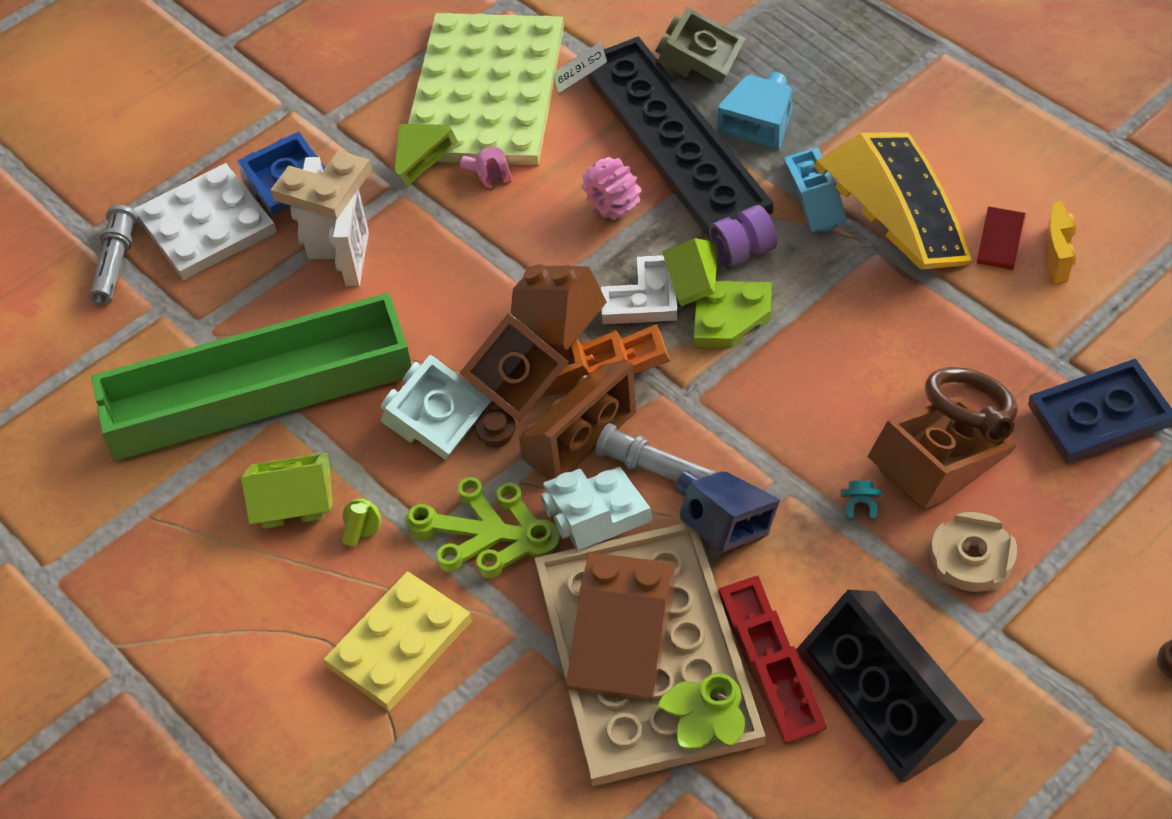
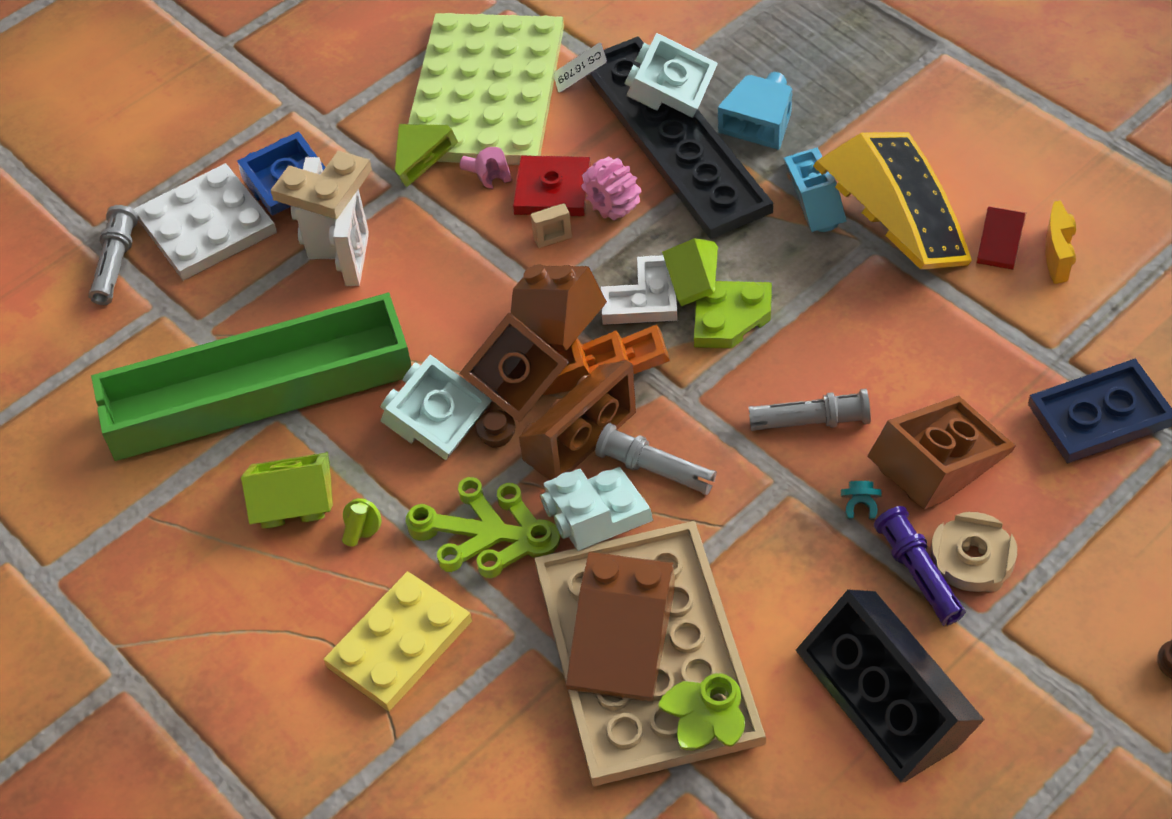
(550, 182): none -> red plate
(551, 225): none -> tan plate
(670, 76): none -> light aqua plate
(698, 45): olive plate -> none
(725, 509): dark blue torso -> none
(747, 234): medium lavender wheel -> none
(771, 660): red slope -> none
(828, 410): none -> light grey pin
(911, 551): none -> dark purple pin
(992, 423): reddish brown piece -> none

